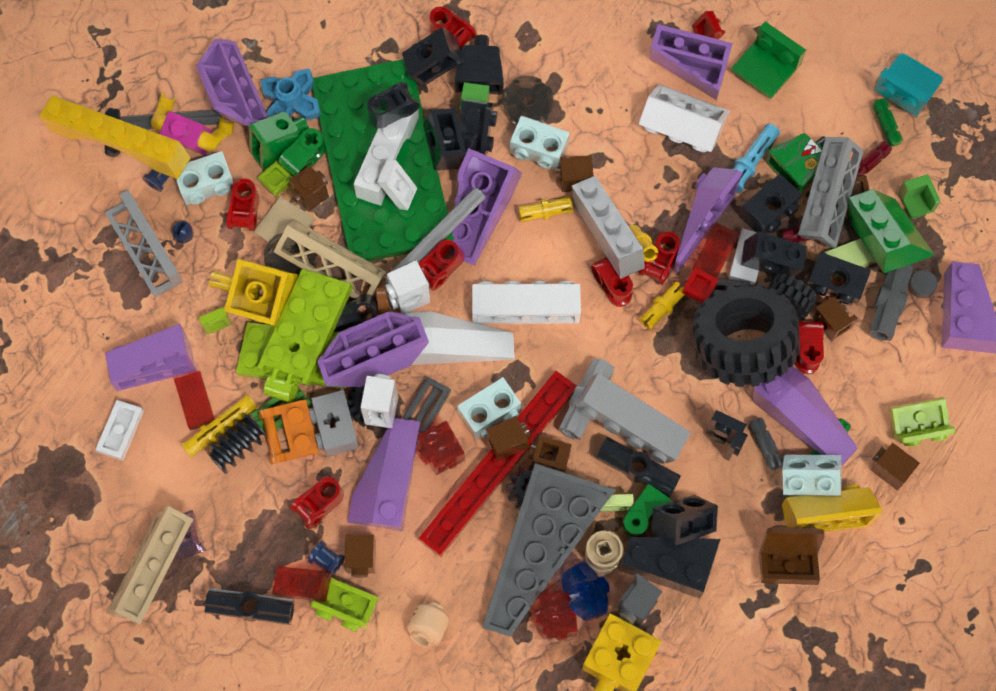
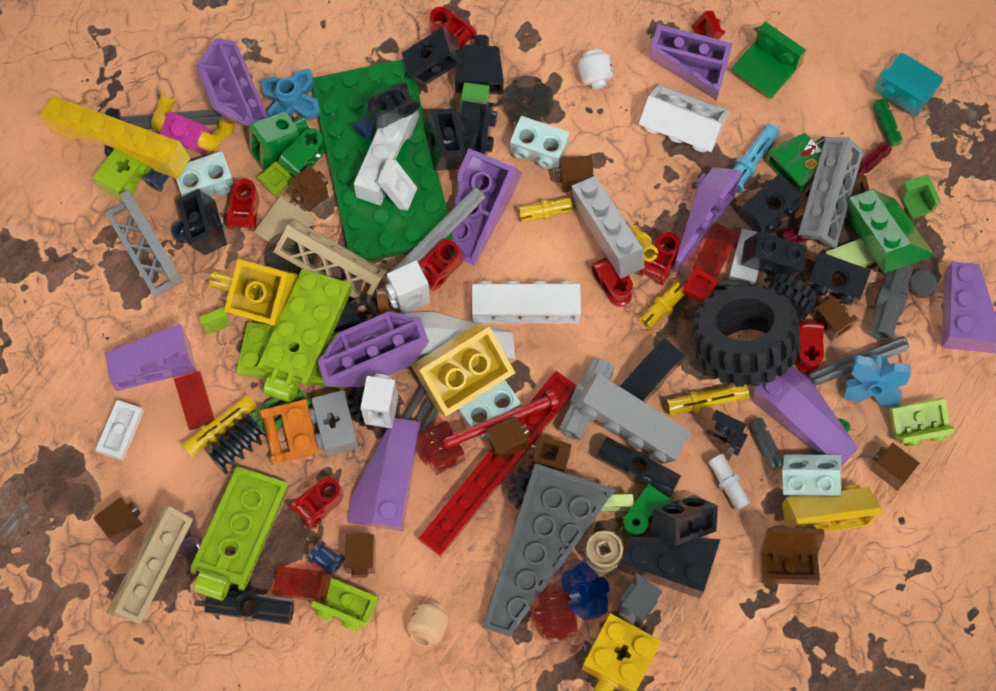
(118, 520): none -> reddish brown brick
(120, 174): none -> lime brick
(201, 222): none -> black brick
(241, 523): none -> lime hinge
(363, 127): none -> dark blue bush
(463, 368): none -> yellow brick
(550, 400): none -> red bar
(595, 69): none -> white head
(653, 371): none -> black slope
(680, 404): none -> yellow pin
(729, 482): none -> white pin
(844, 365): none -> dark grey axle
(877, 378): none -> dark azure plant

